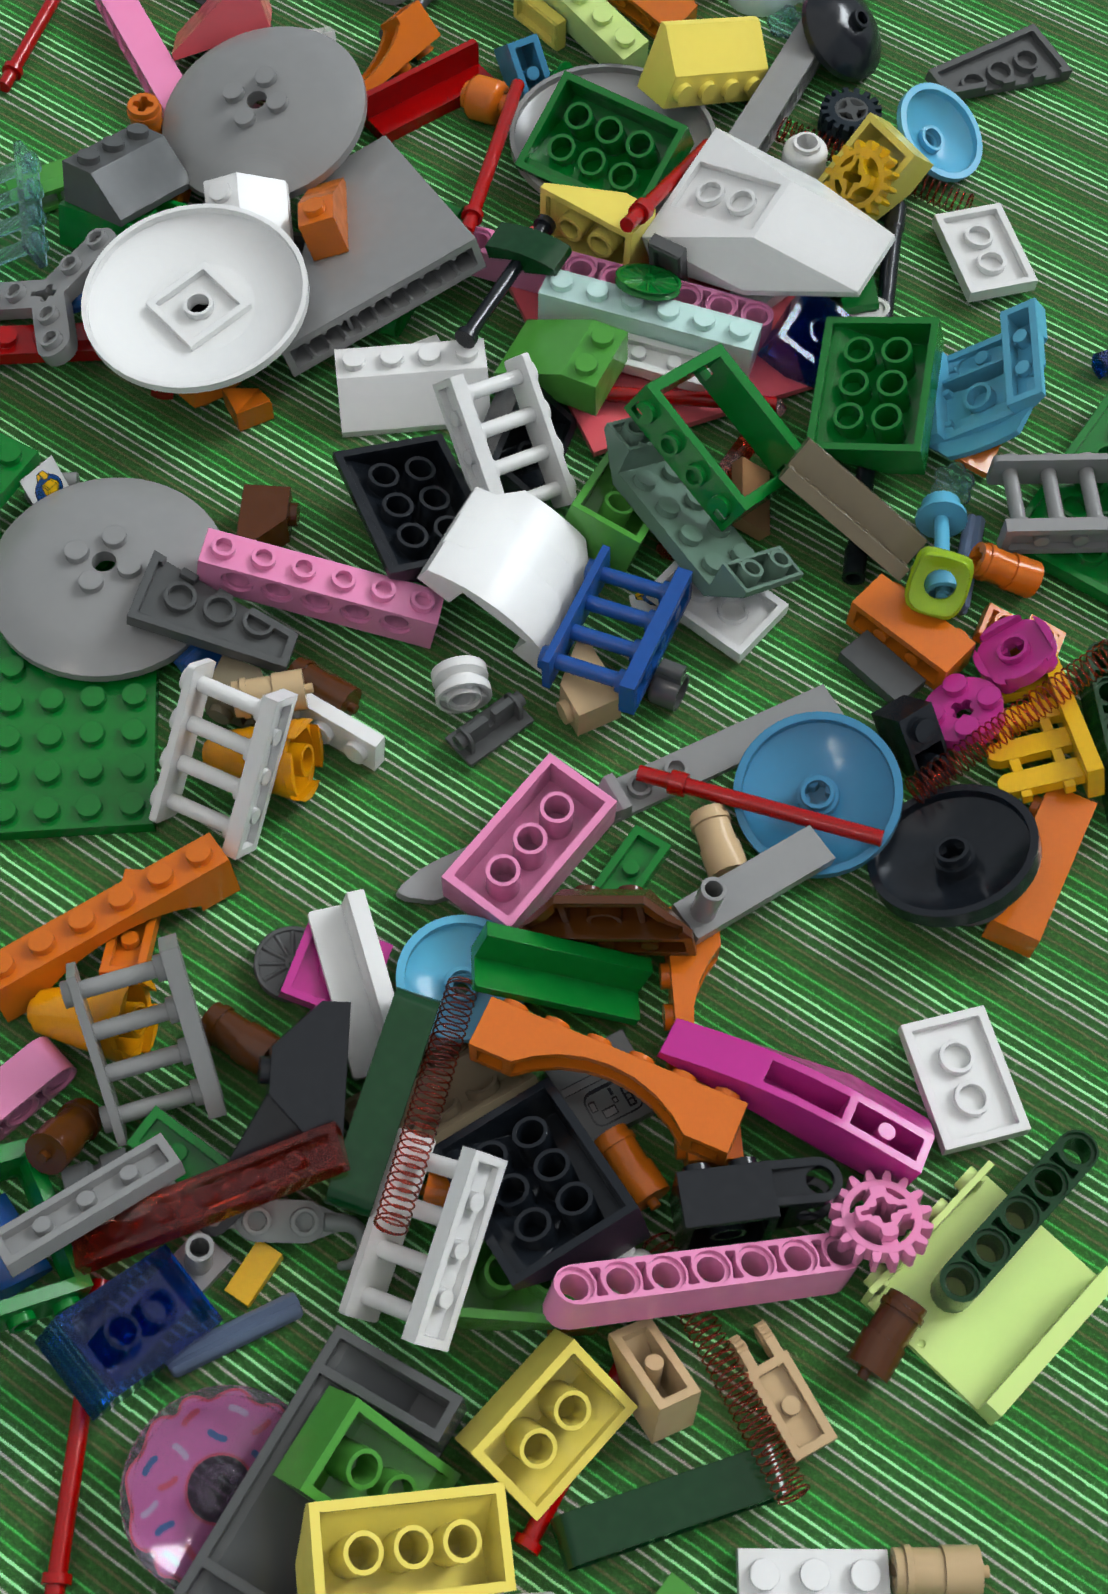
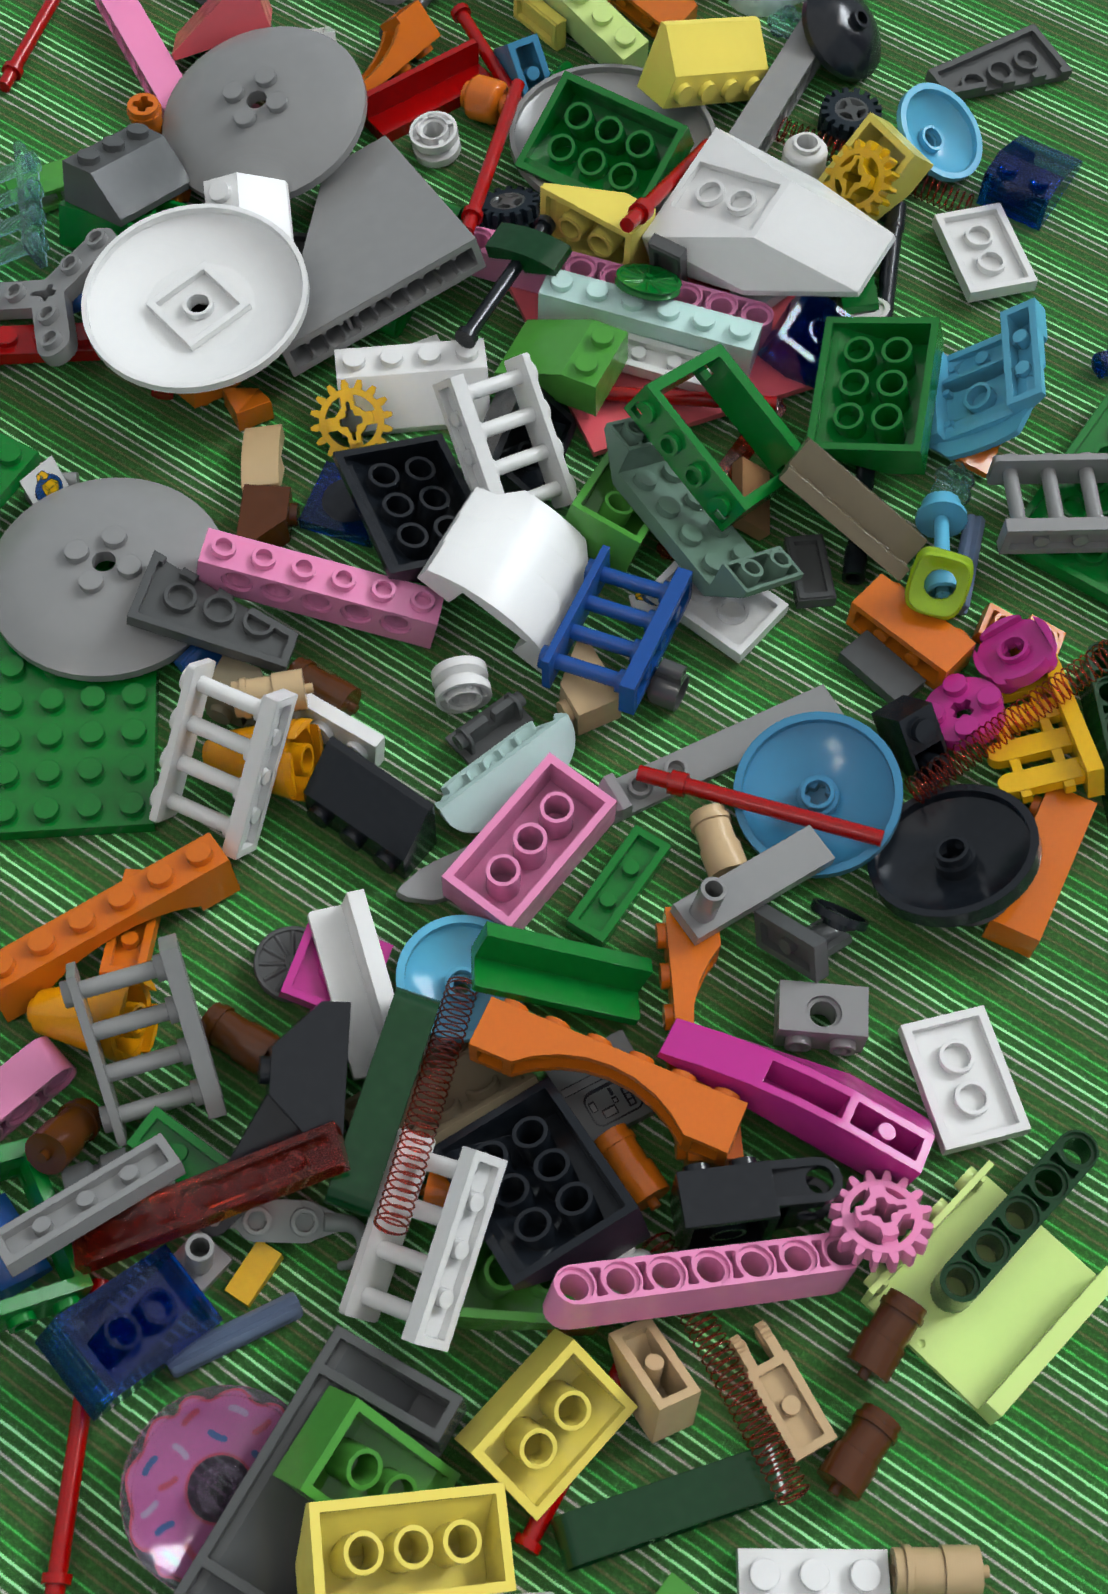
(262, 456): none -> tan slope
(324, 219): orange slope -> none
(332, 509): none -> clear blue tile
(335, 424): none -> yellow gear
(370, 809): none -> black slope
(435, 139): none -> white wheel
(461, 14): none -> red bar
(489, 781): none -> light aqua brick
(510, 206): none -> black wheel
(614, 919): reddish brown wedge -> none
(810, 946): none -> dark grey piece
(816, 584): none -> dark grey tile
(841, 1004): none -> light grey brick
(858, 1453): none -> reddish brown piece
(1006, 569): orange piece -> none
(1028, 180): none -> clear blue slope

